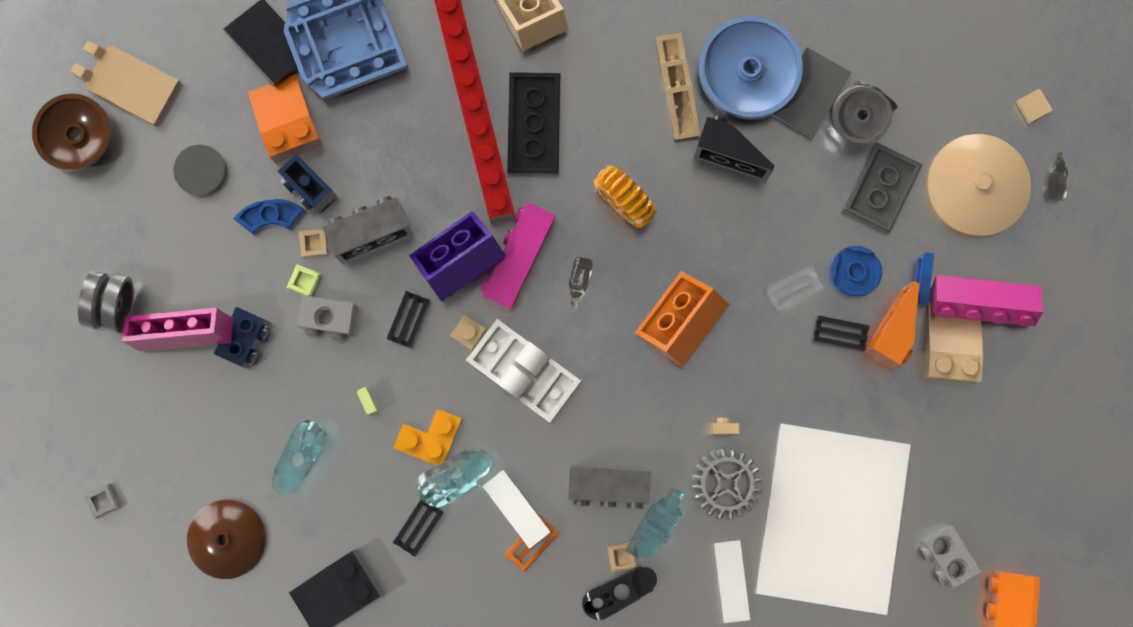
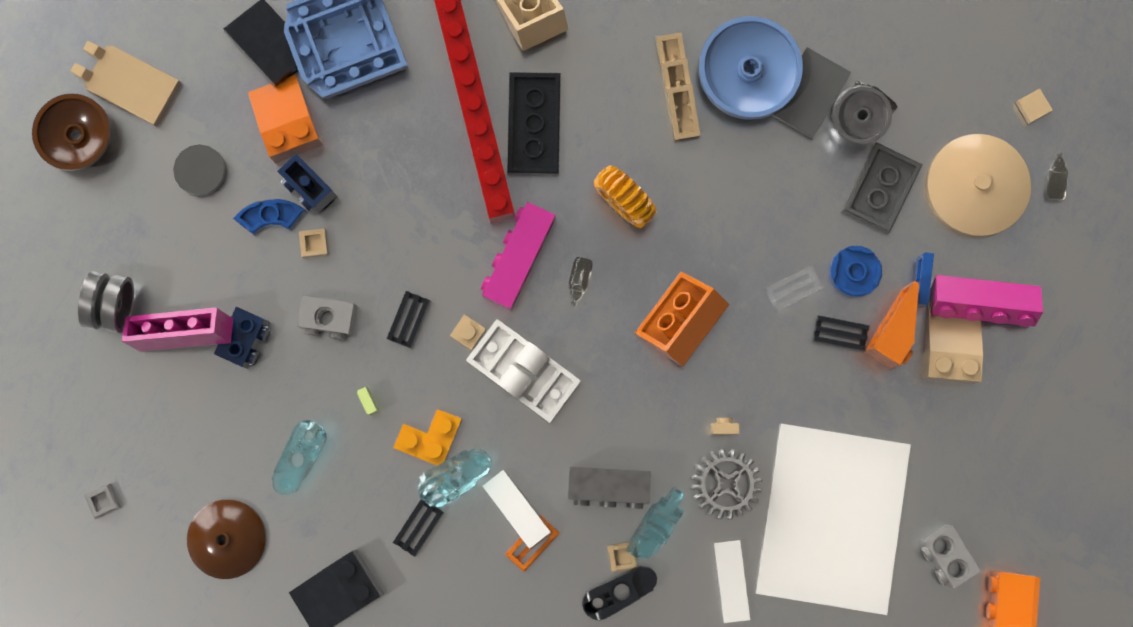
(304, 281): yellowish green tile -> none
(367, 229): flat silver brick -> none
(457, 255): dark purple brick -> none
(729, 148): black slope -> none

